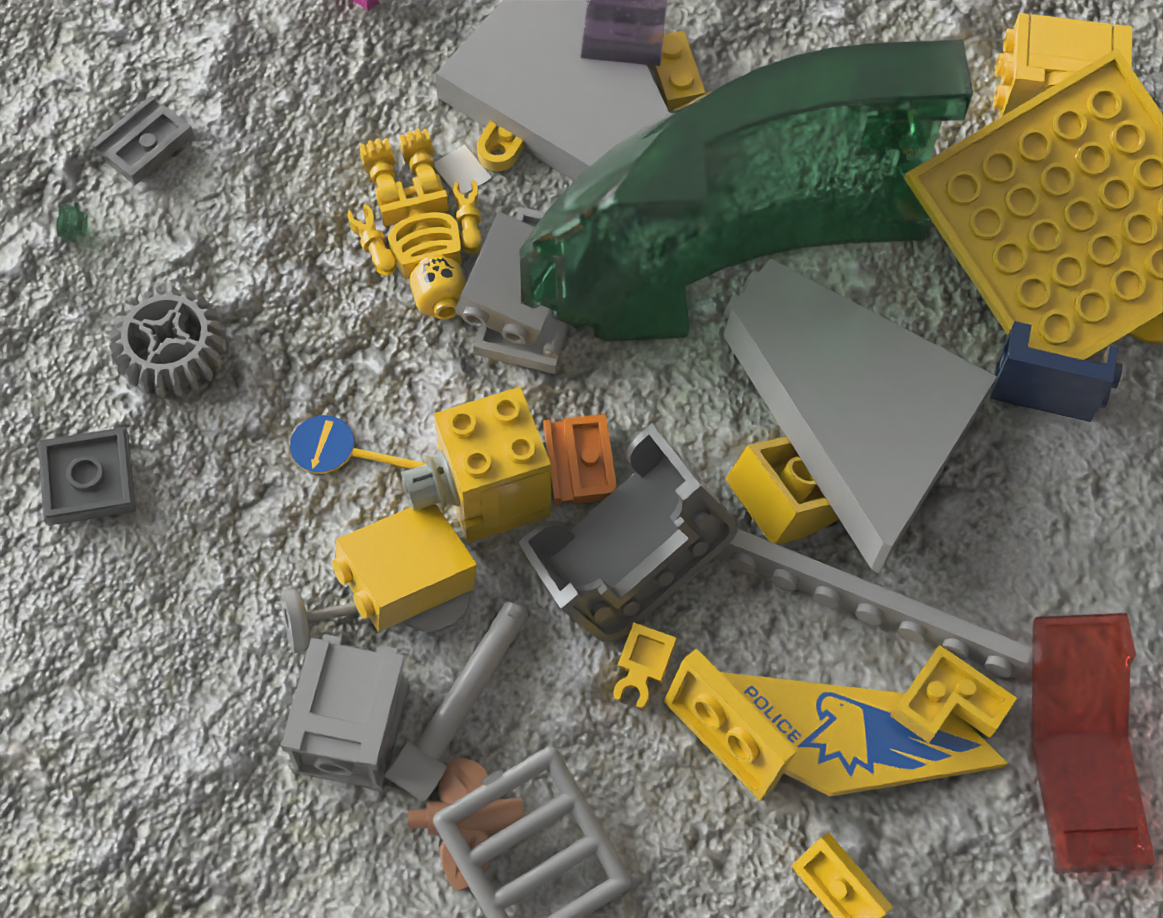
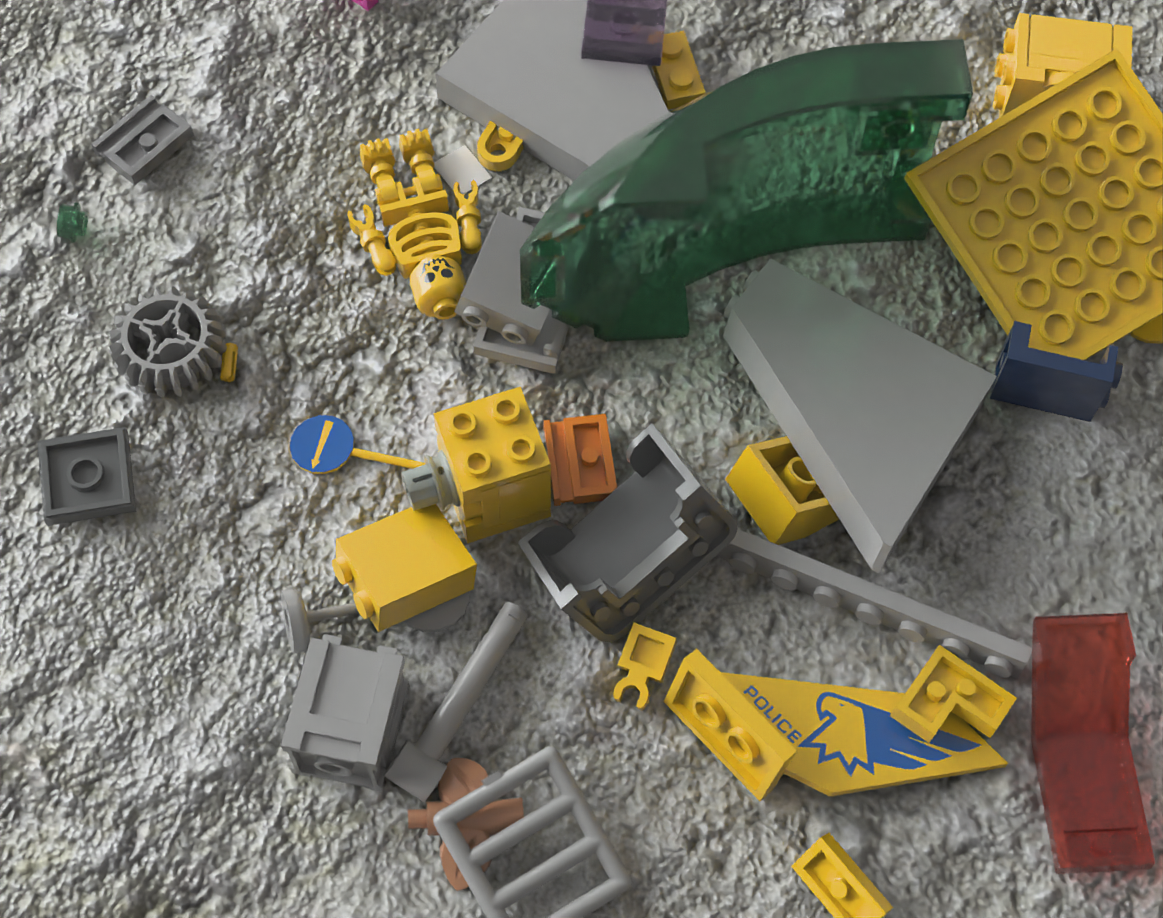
(229, 363): none -> yellow piece

